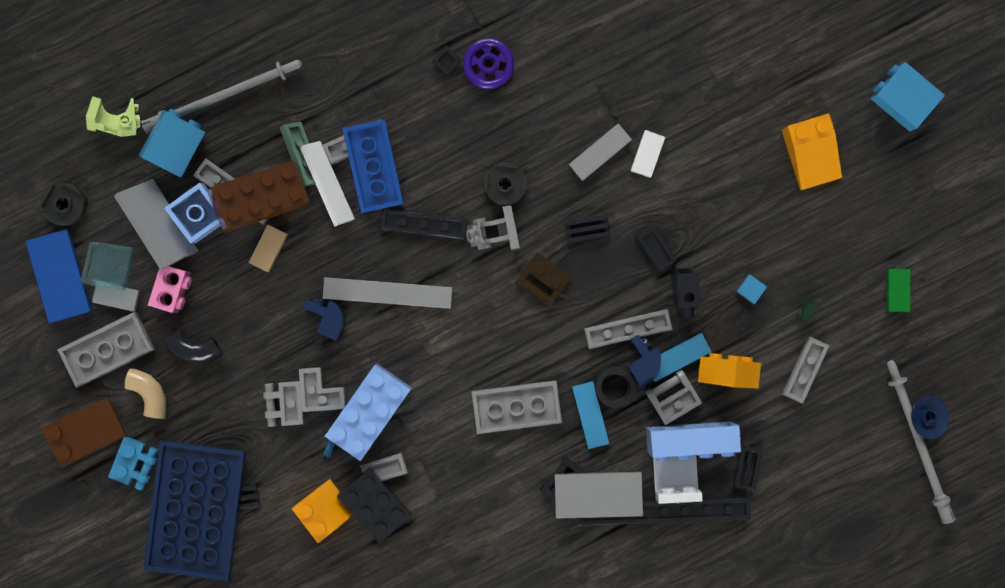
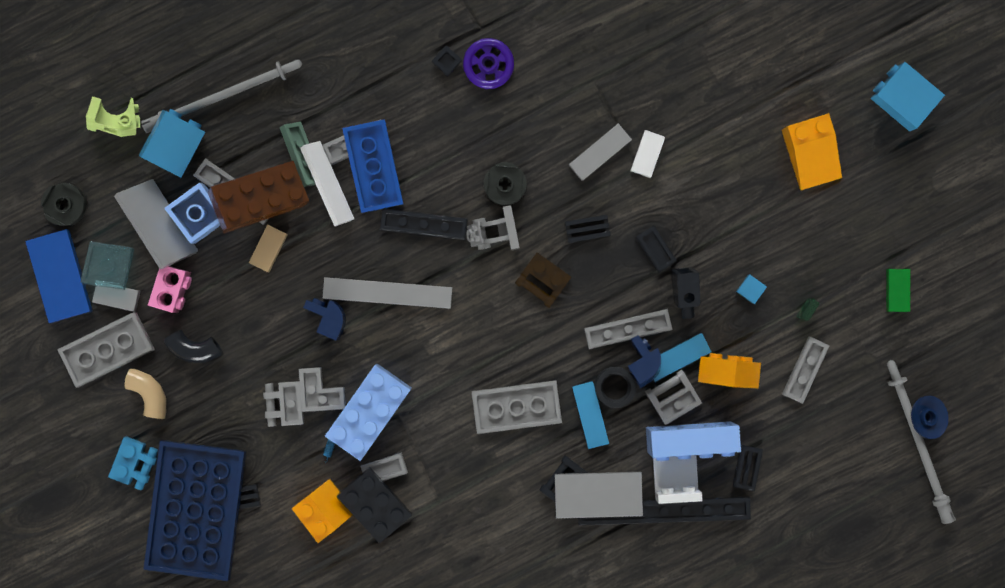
(84, 432): reddish brown slope -> none

